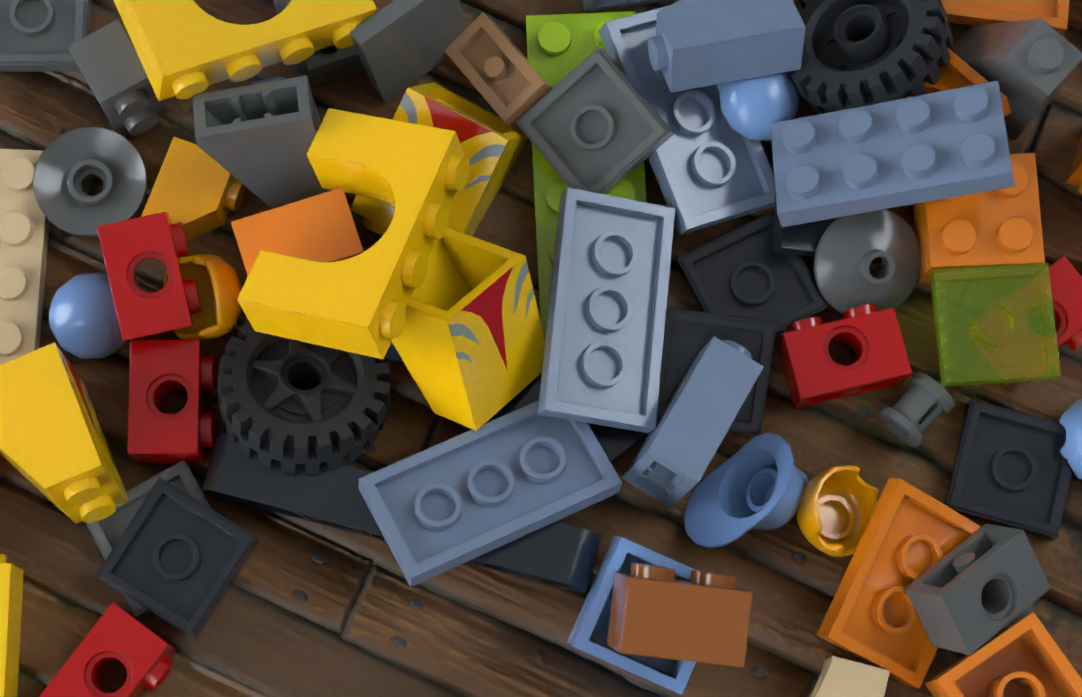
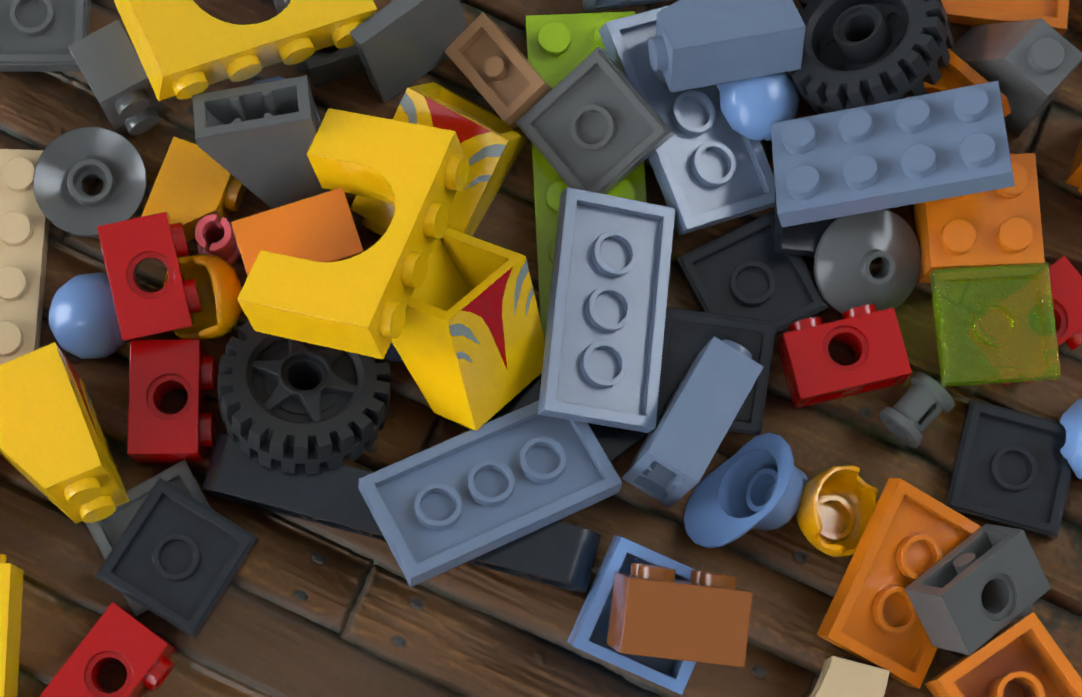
(210, 230): none -> coral pin

